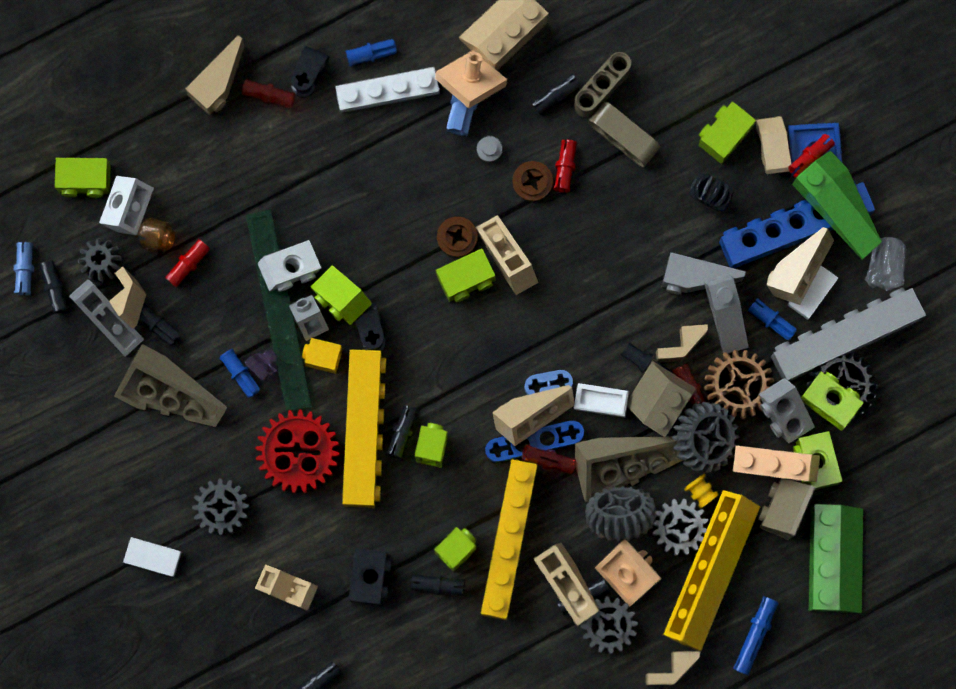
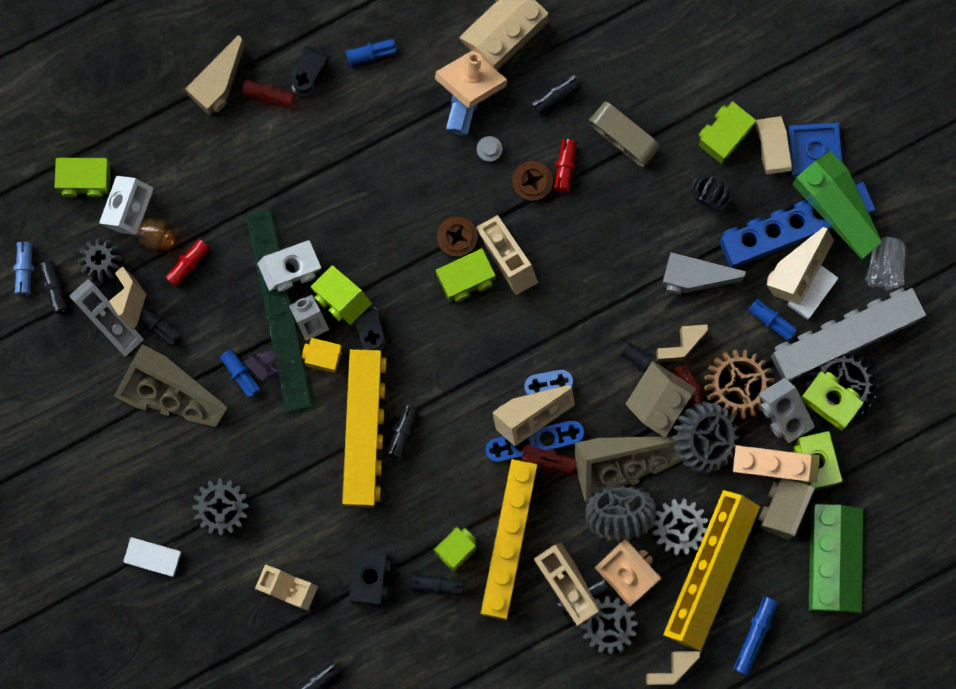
(294, 474): red gear -> none
(387, 89): white plate -> none
(431, 445): lime brick -> none
(601, 400): white tile -> none
(605, 73): dark tan beam -> none
(701, 491): yellow bush -> none
(727, 313): light grey slope -> none
(811, 154): red pin -> none

